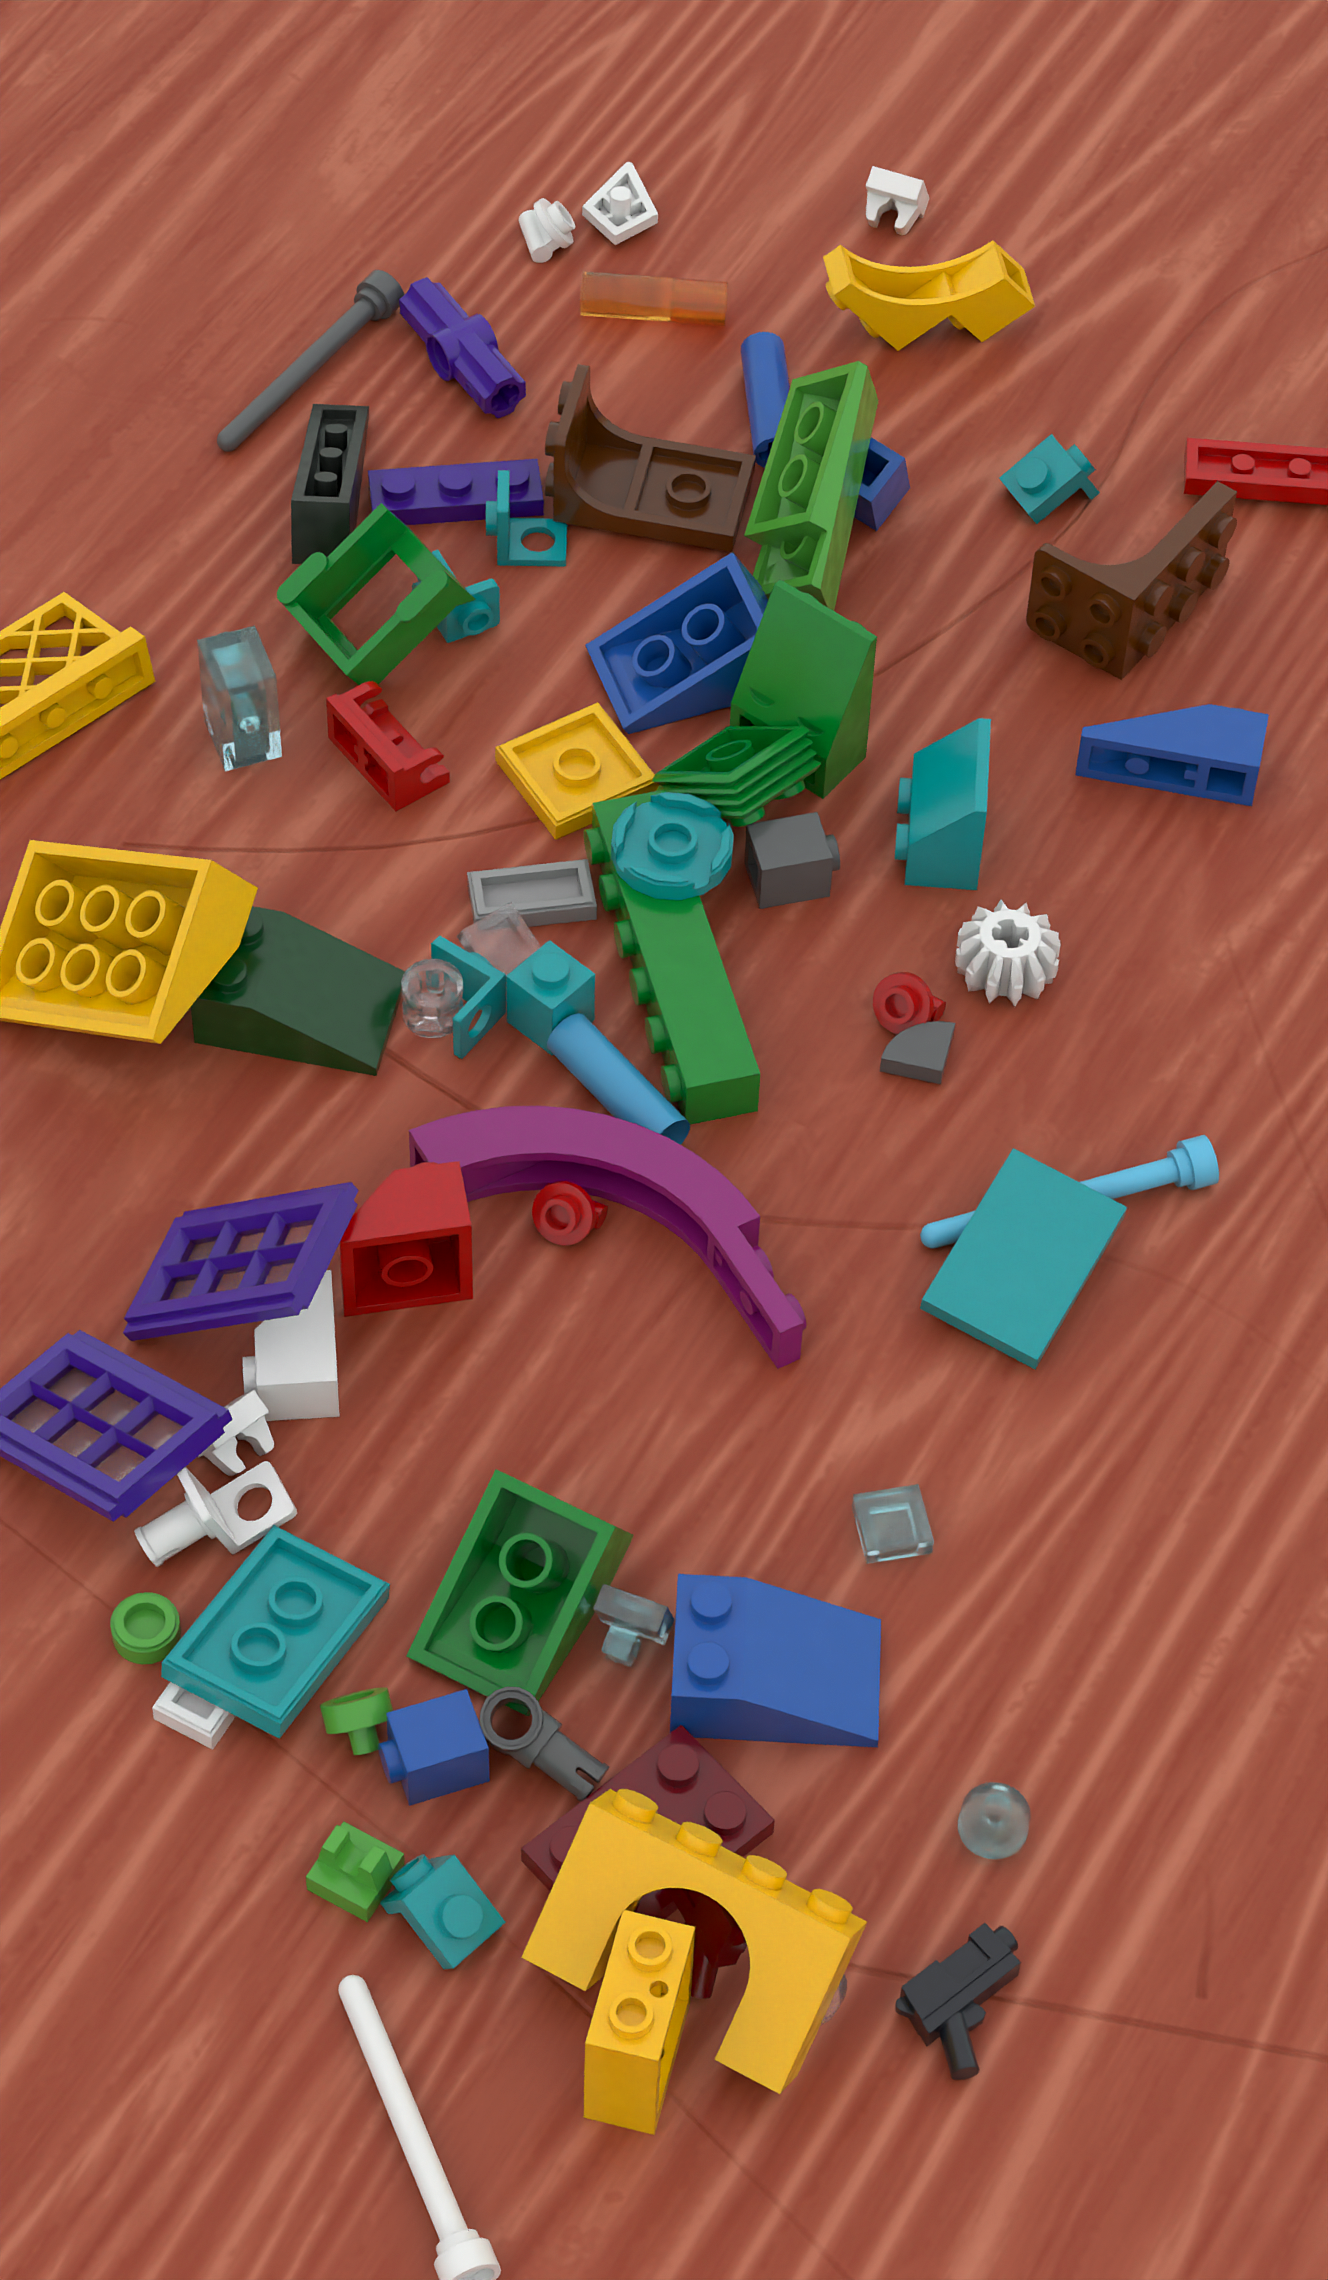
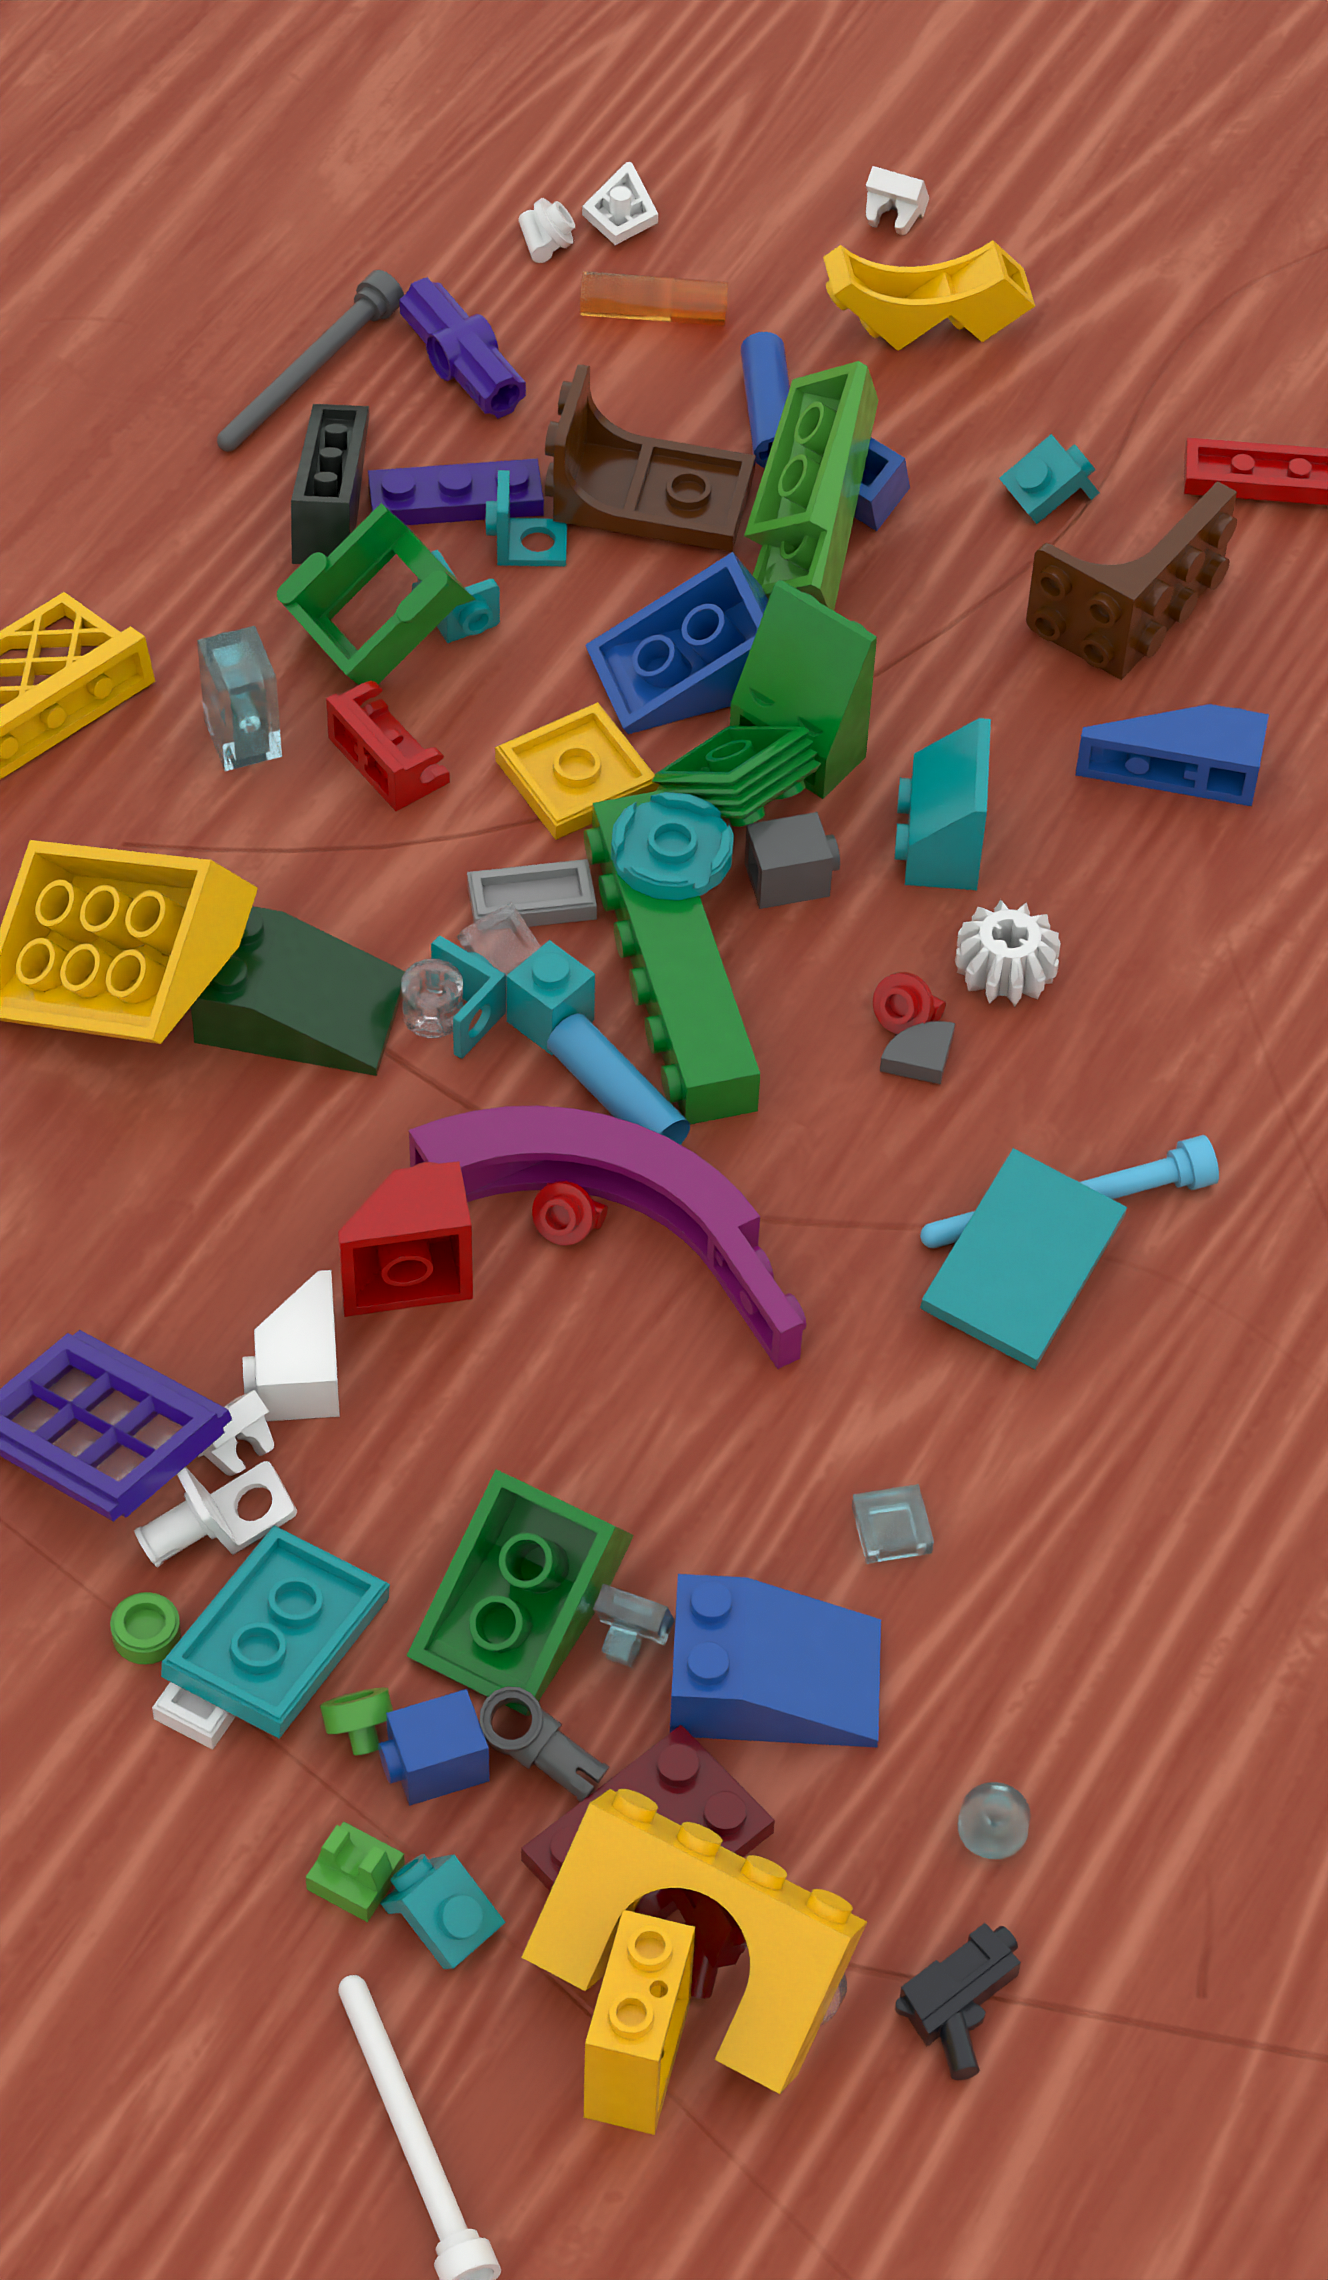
(241, 1262): dark purple piece -> none

